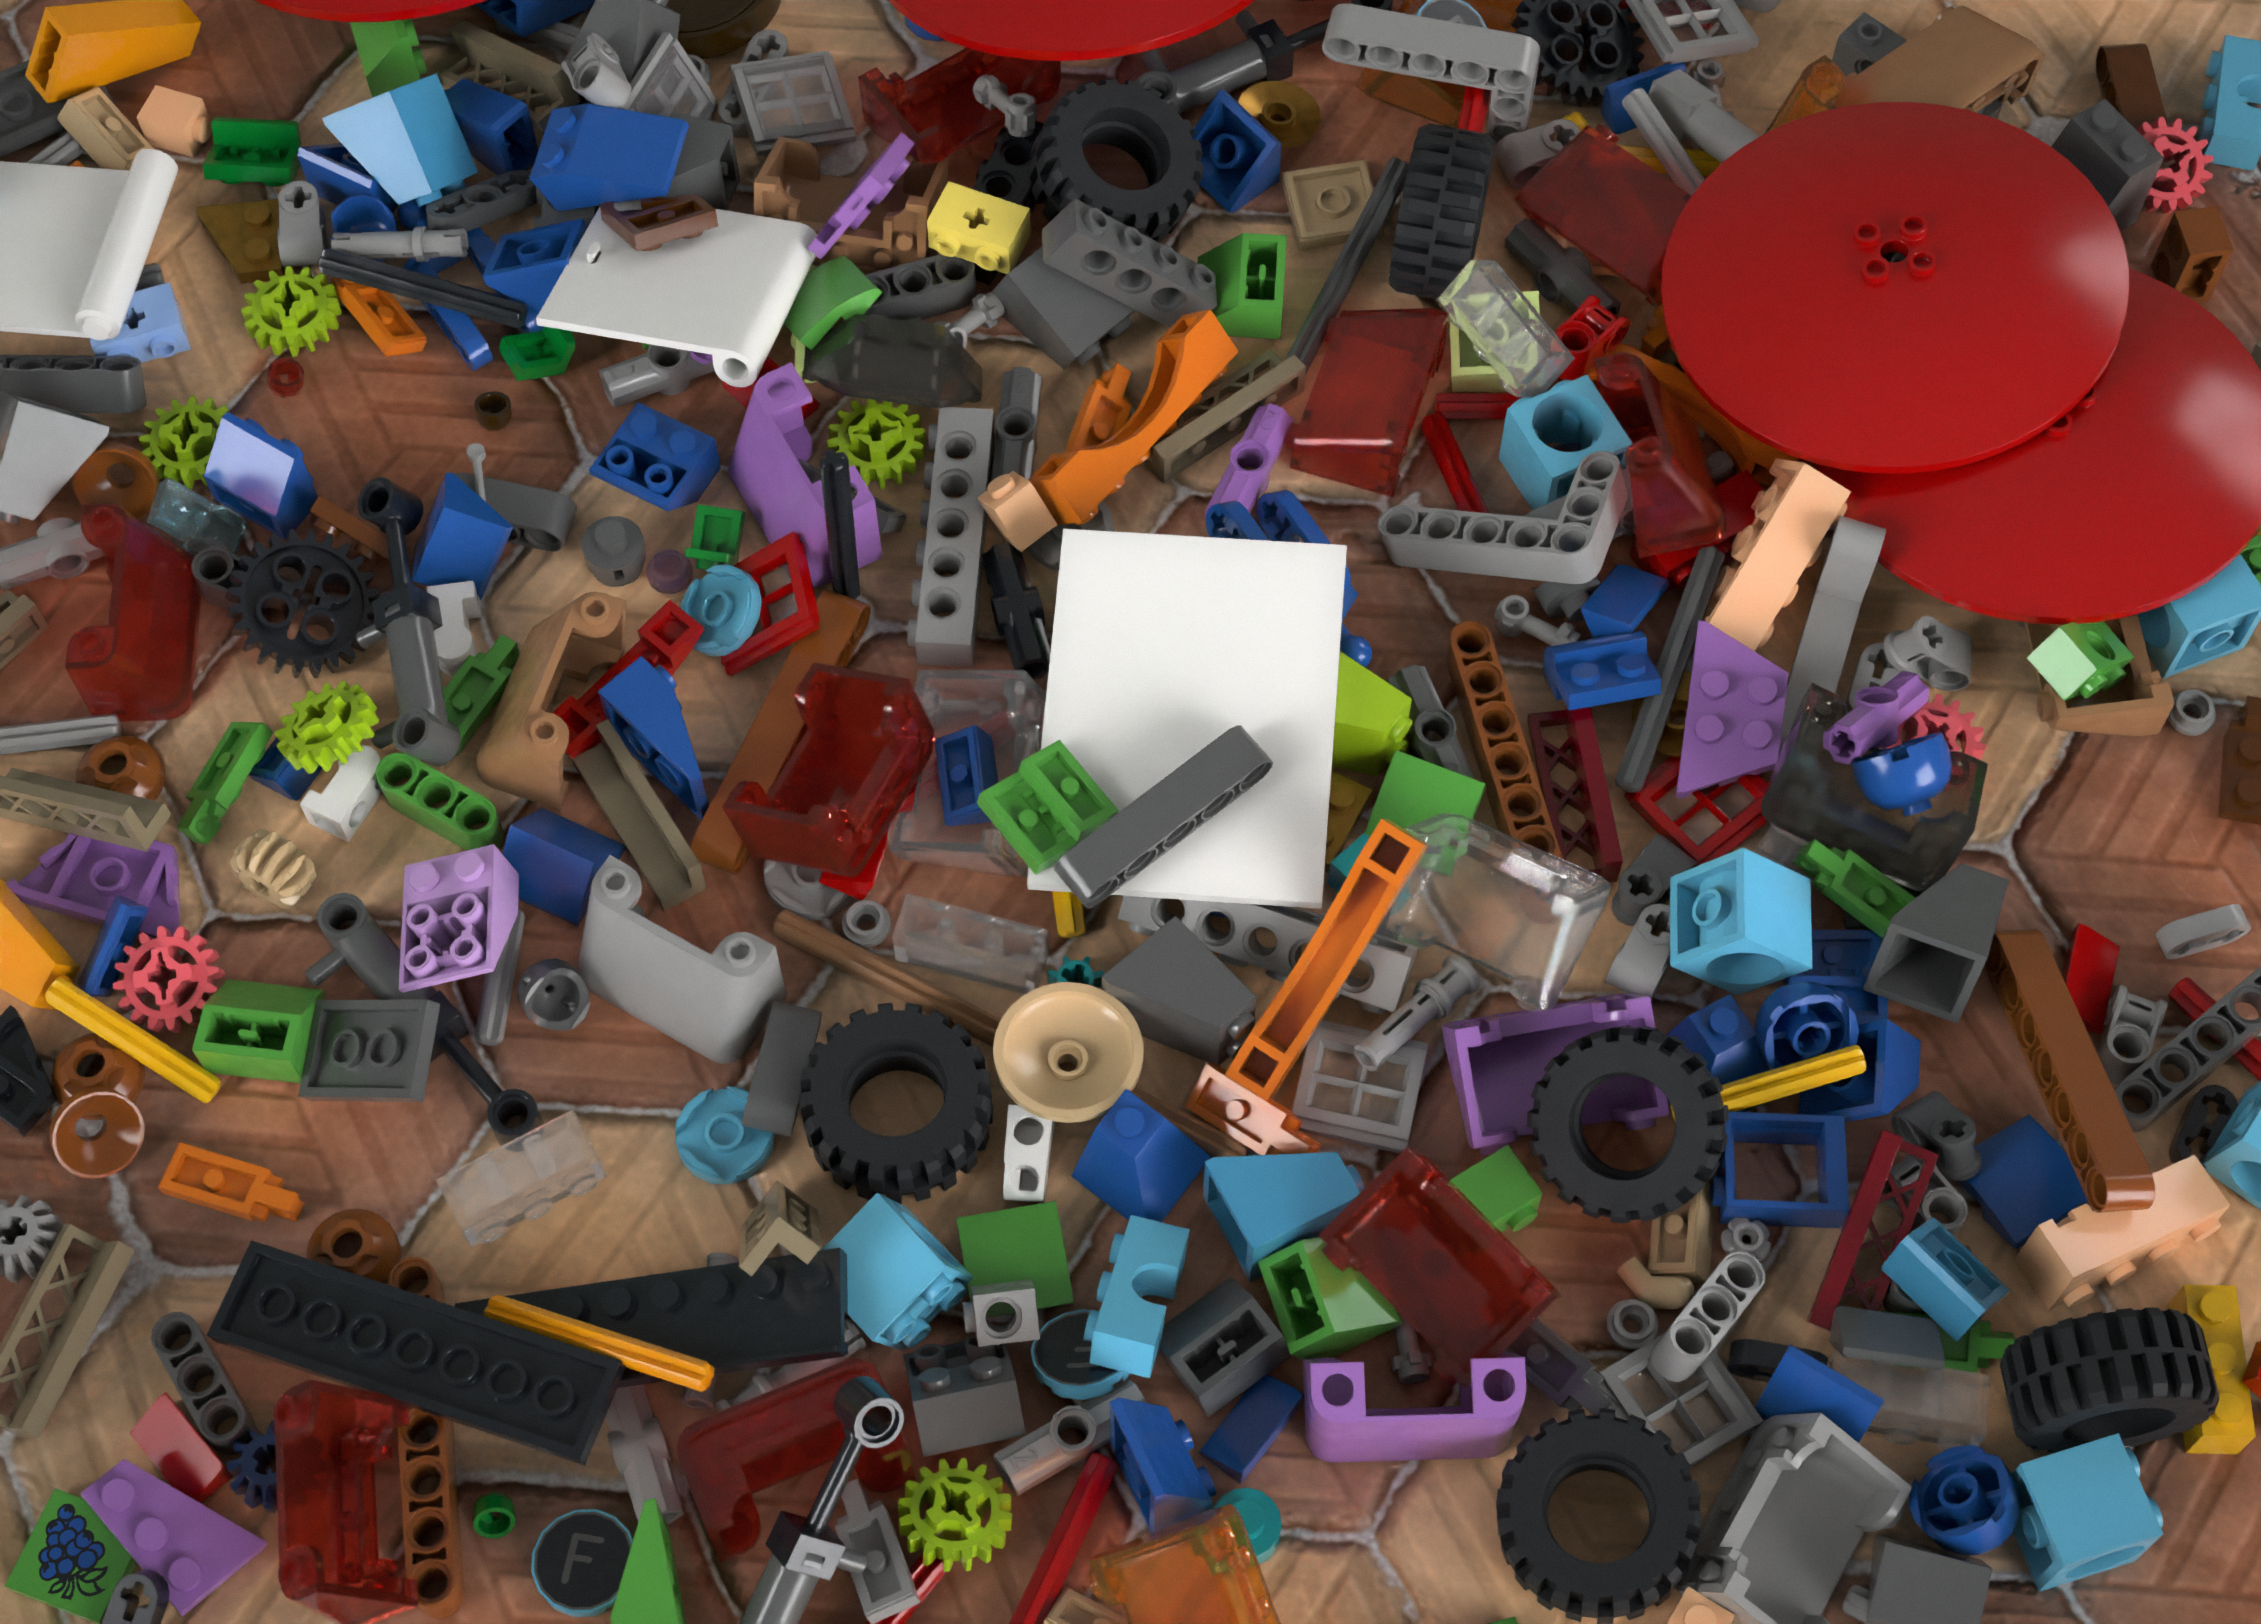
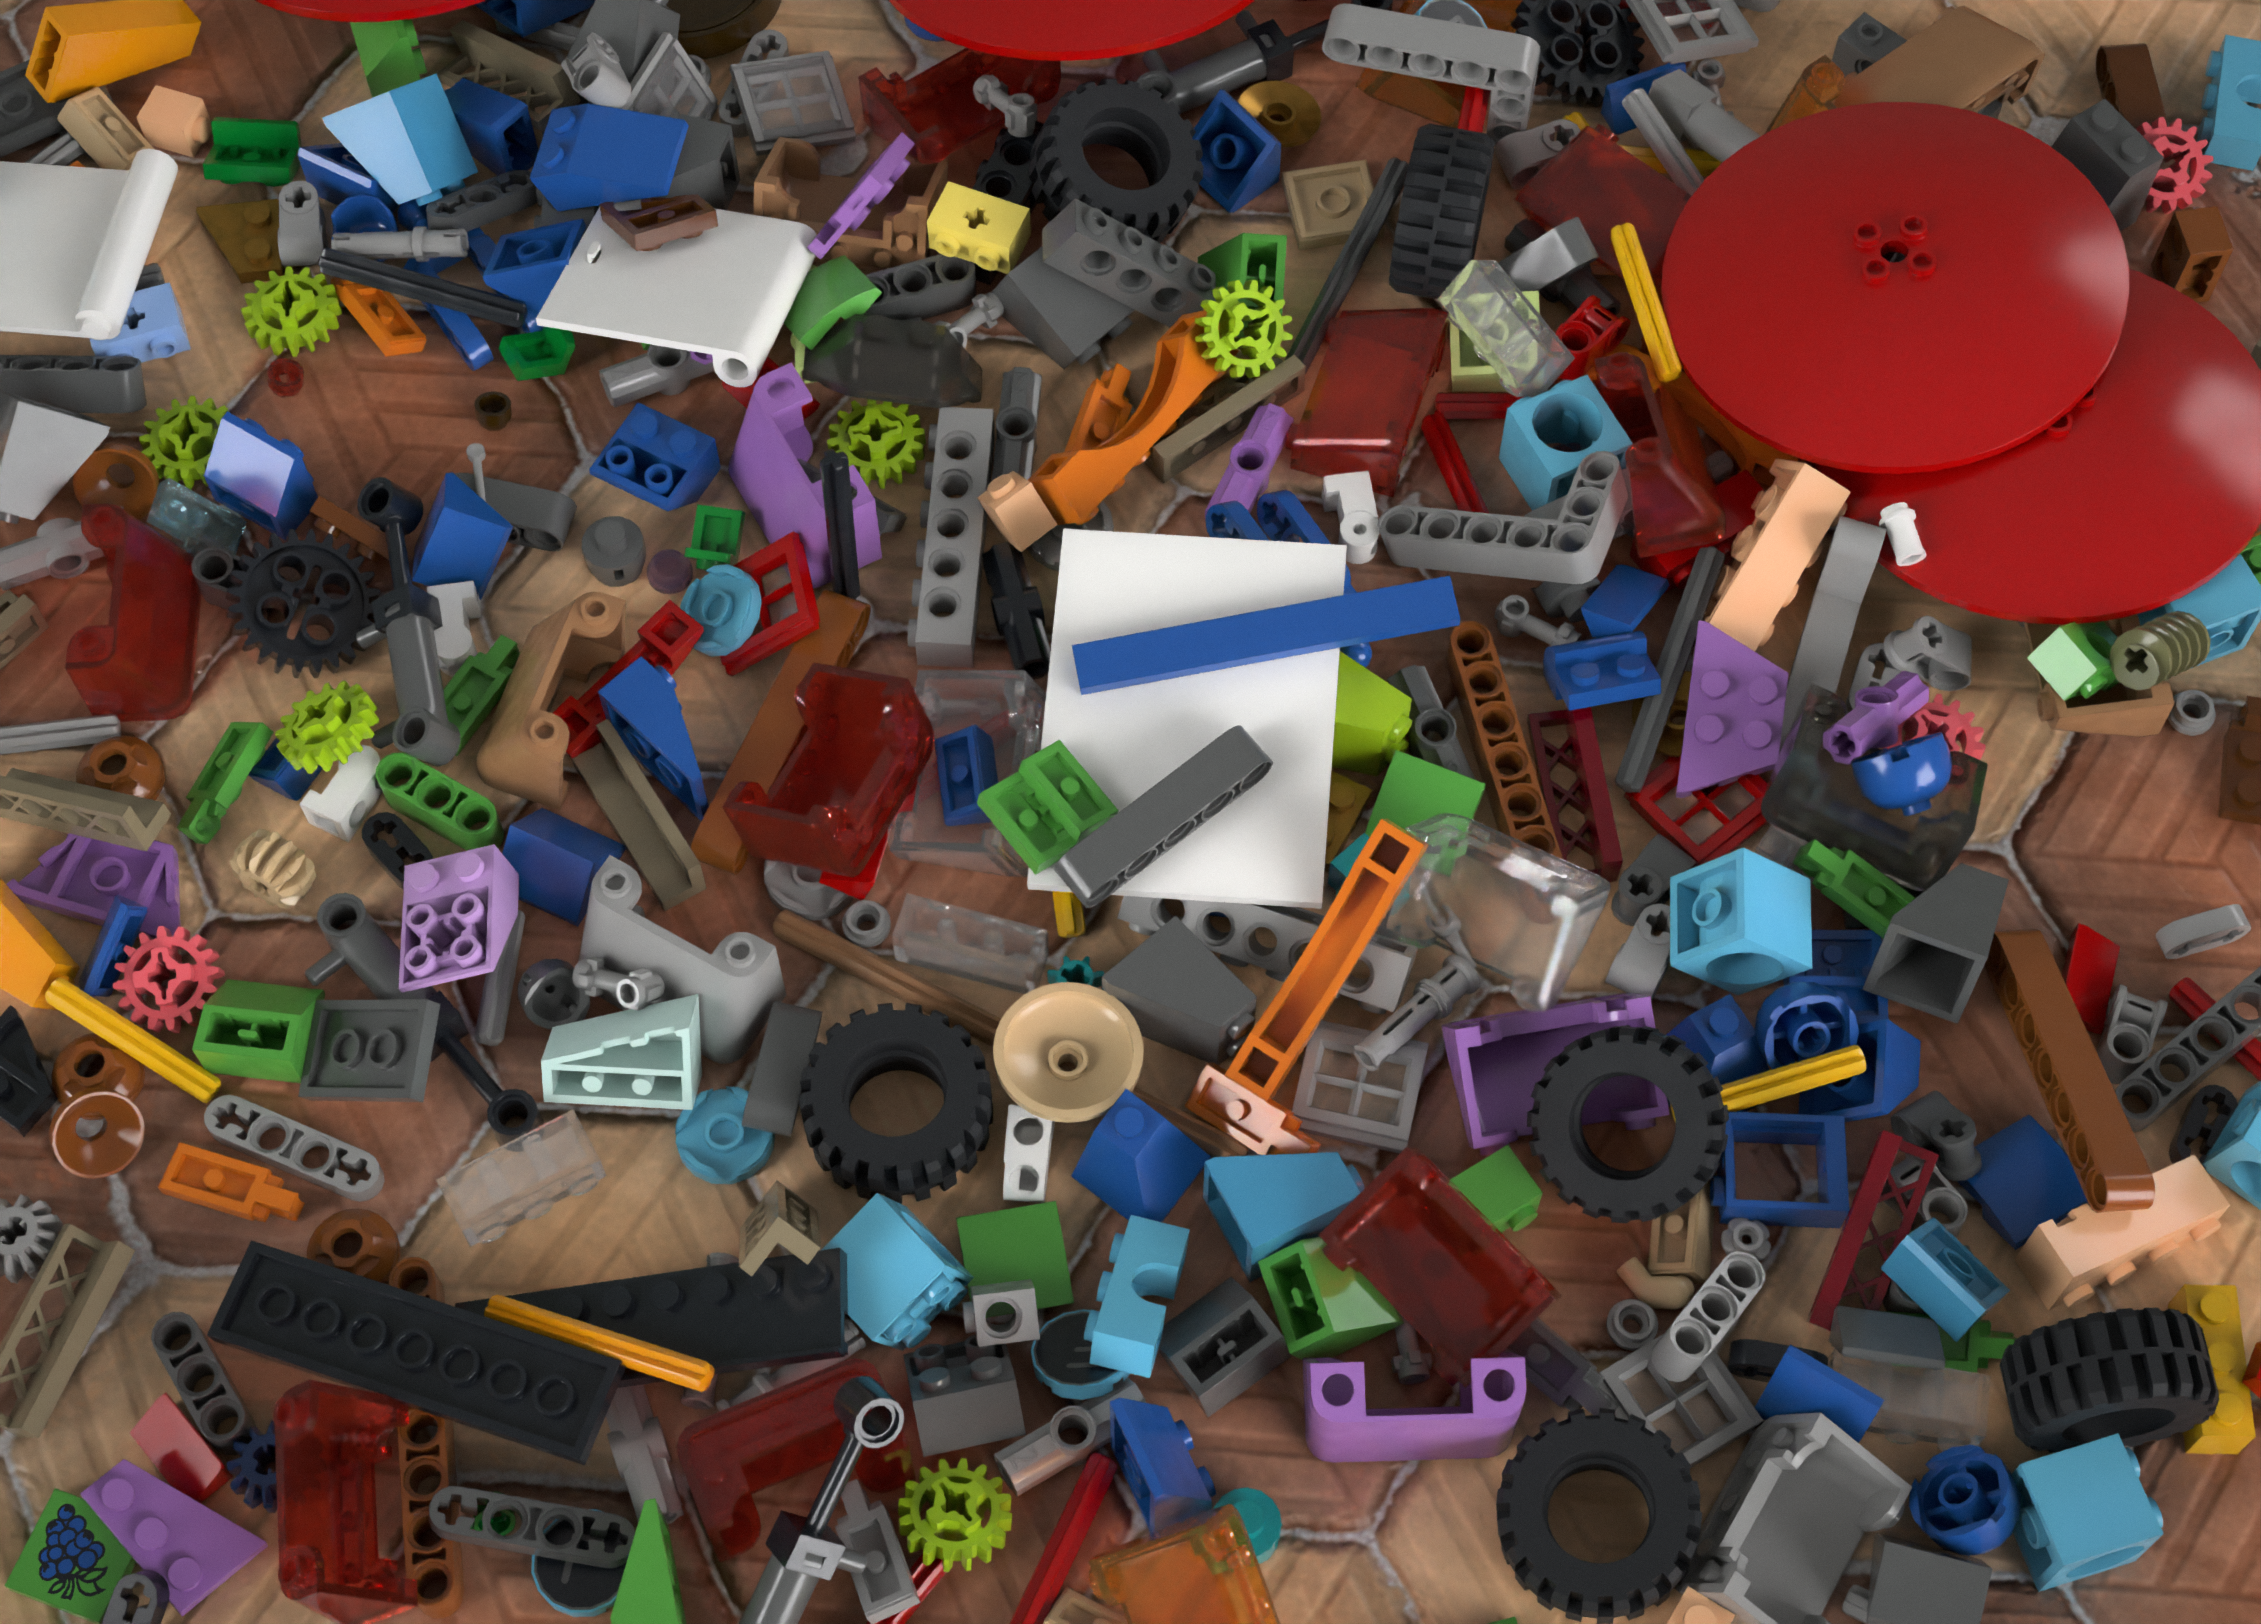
(291, 1152): none -> light grey beam
(392, 858): none -> black beam
(534, 1518): none -> dark grey beam
(627, 1058): none -> light aqua wedge
(631, 991): none -> light grey bar
(1252, 1427): blue slope -> none
(1255, 342): none -> lime gear
(1266, 635): none -> blue tile
(1357, 513): none -> white leg
(1450, 933): none -> light grey hand
(1551, 257): none -> dark grey beam
(1646, 302): none -> yellow axle
(1902, 533): none -> white pin
(2159, 650): none -> olive piece

